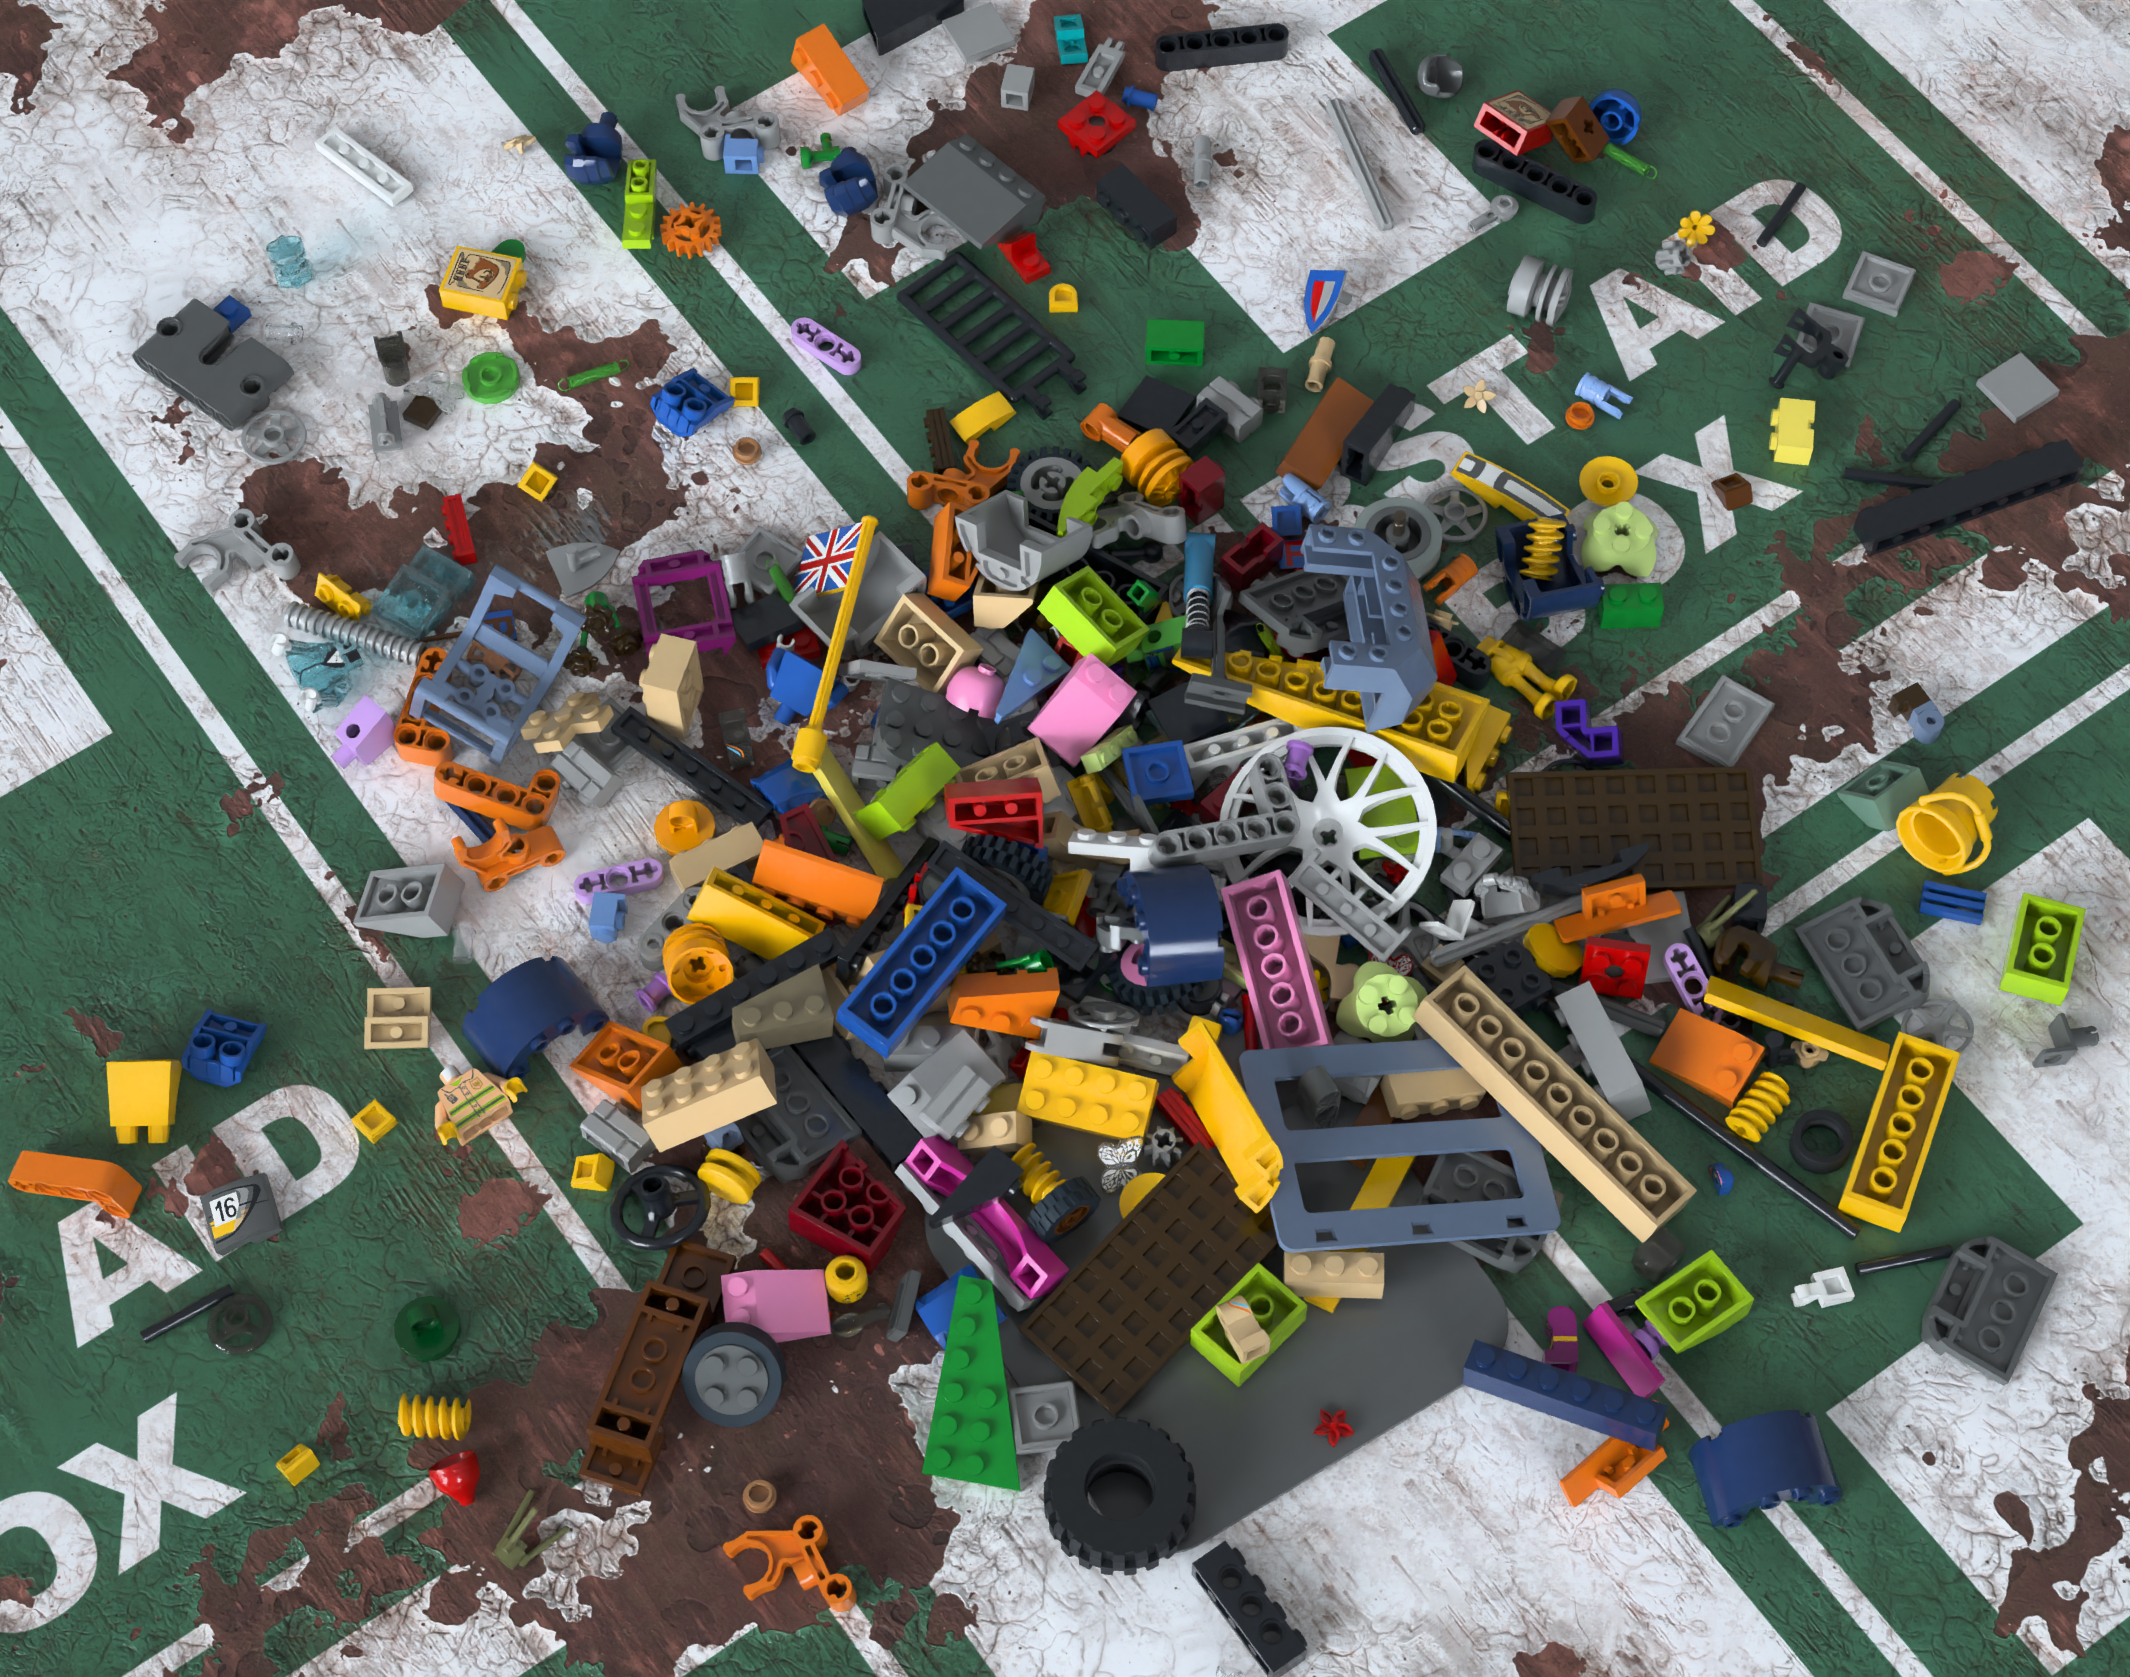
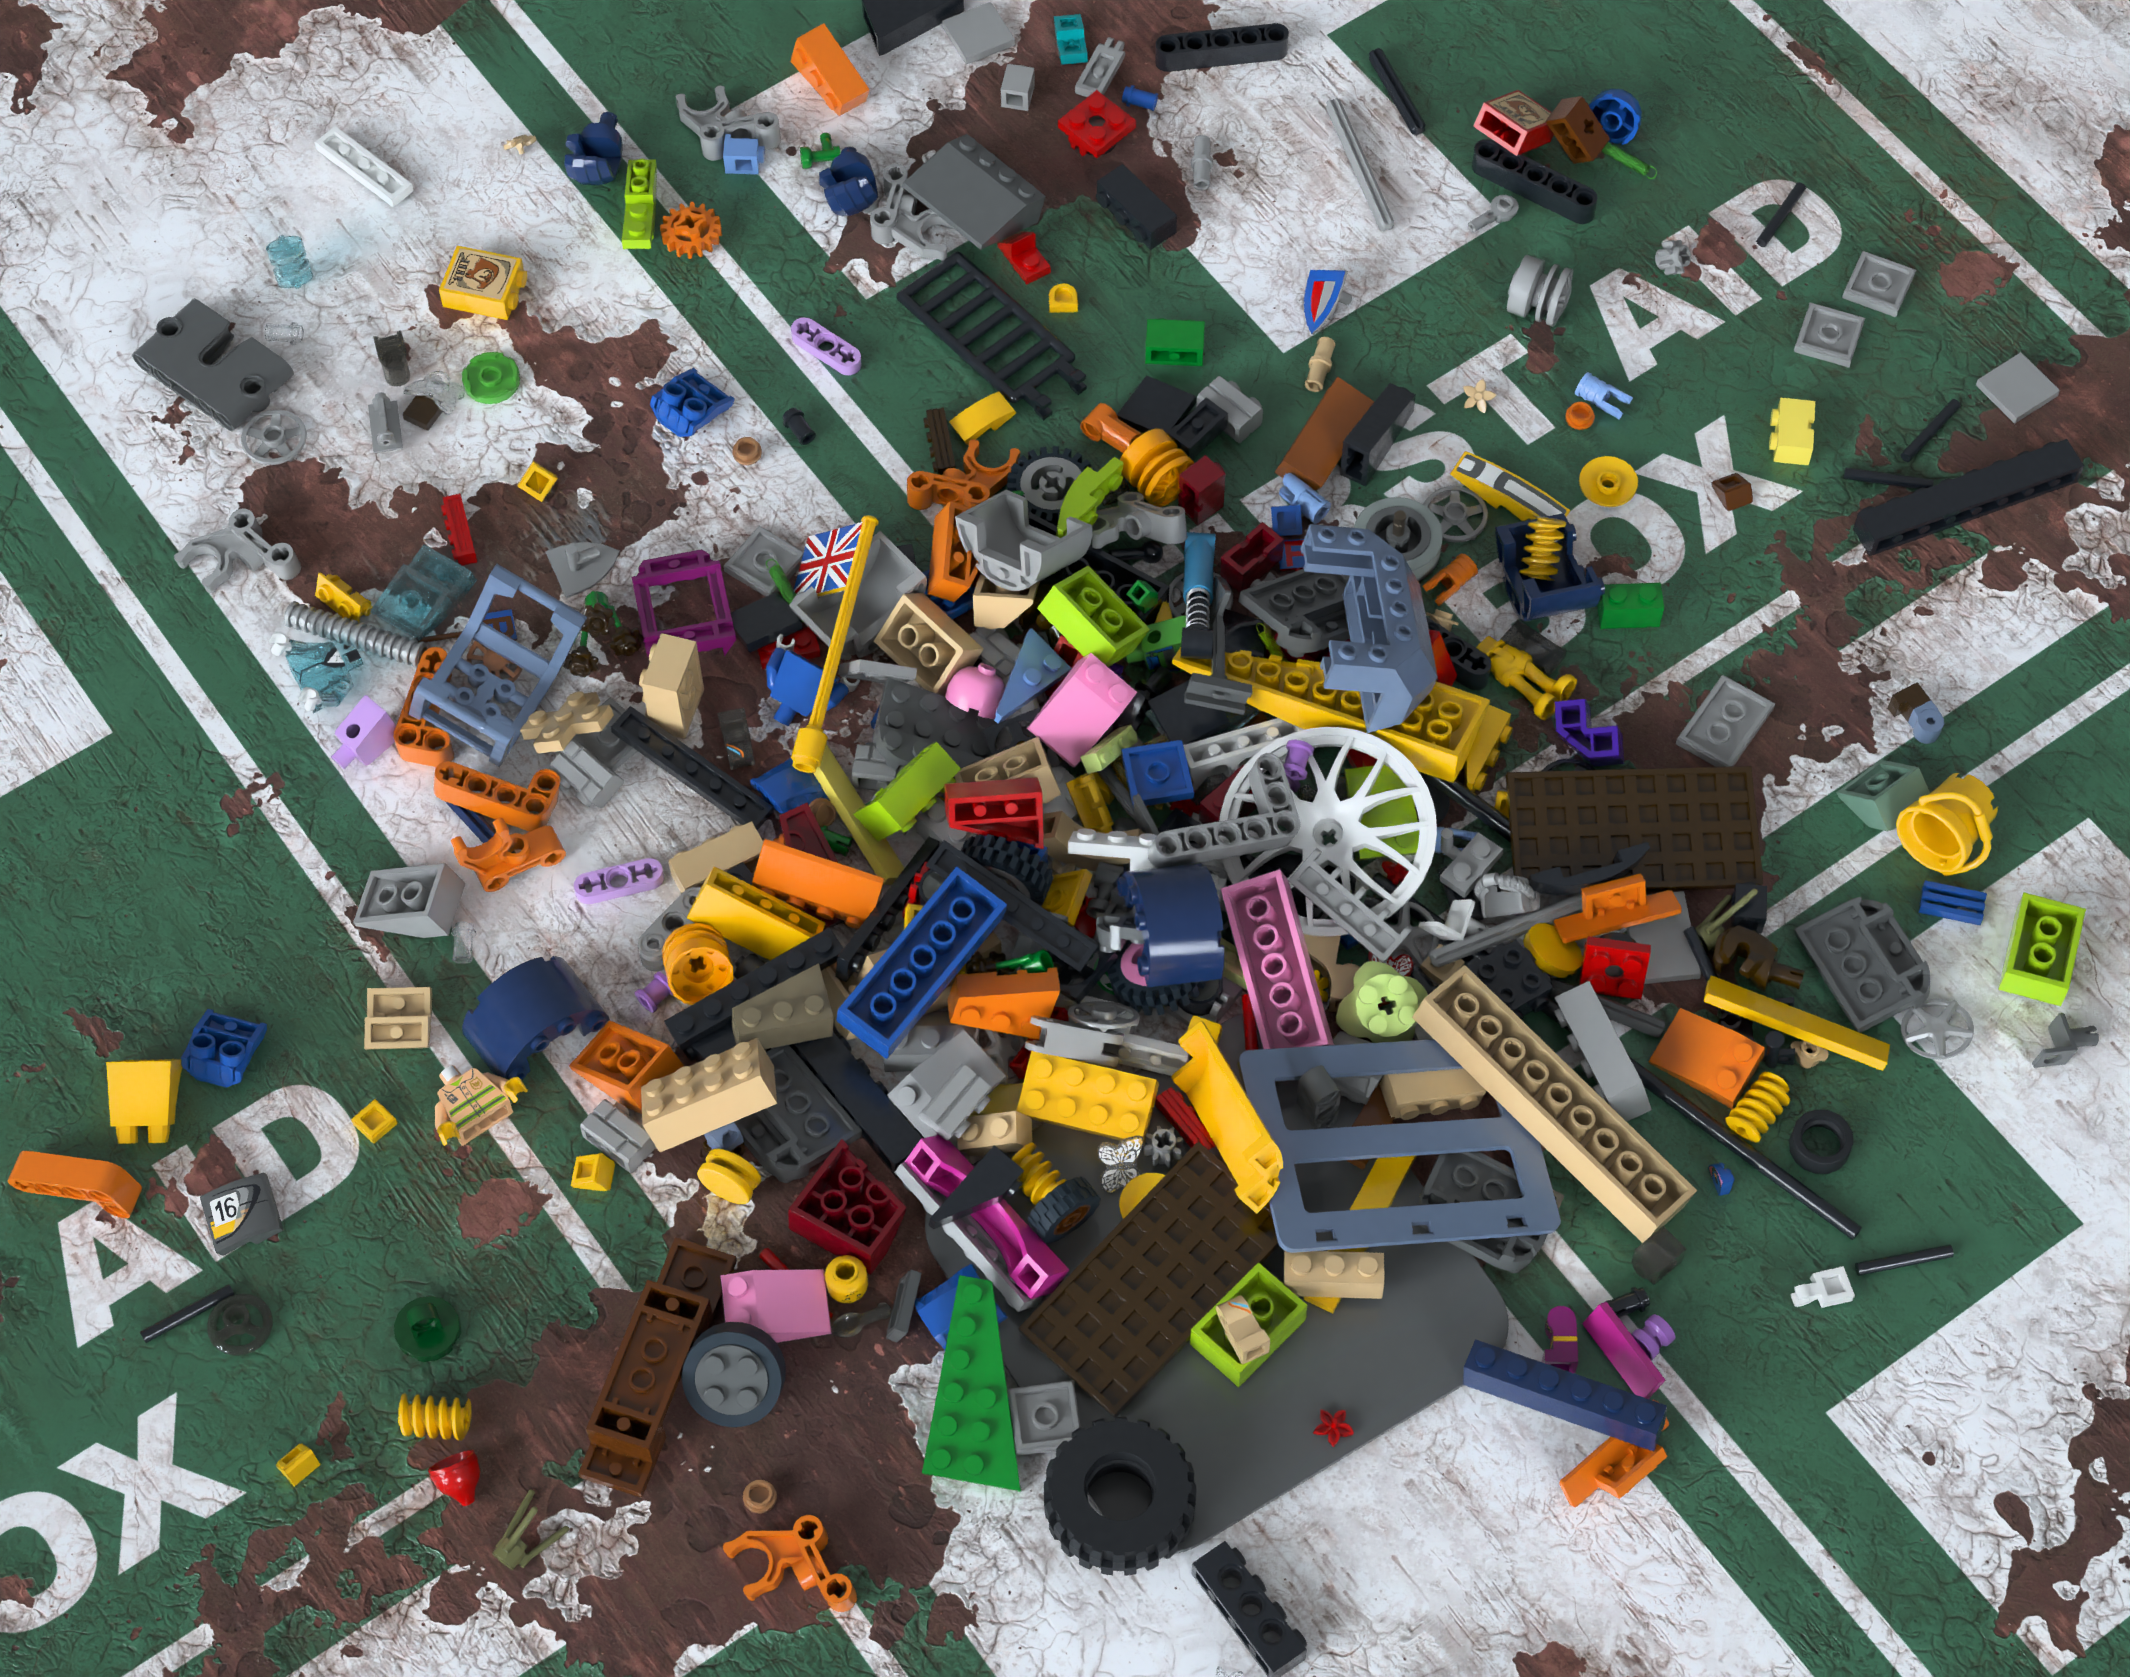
(233, 312): blue plate -> none
(511, 248): green tile -> none
(593, 375): bright green piece -> none
(607, 916): medium blue brick -> none
(656, 1028): yellow tile -> none
(659, 1204): black piece -> none
(683, 826): light orange tile -> none
(736, 572): light grey hinge -> none
(745, 391): yellow slope -> none
(1230, 1025): blue hinge -> none
(1272, 380): clear smoke brick -> none
(1440, 76): dark grey hair -> none
(1621, 538): yellowish green brick -> none
(1675, 968): lavender beam -> none
(1695, 228): yellow plant -> none
(1696, 1303): lime slope -> none
(1762, 1464): dark blue cylinder -> none
(1829, 355): black piece -> none
(1899, 1132): yellow brick -> none
(1986, 1306): dark grey plate -> none

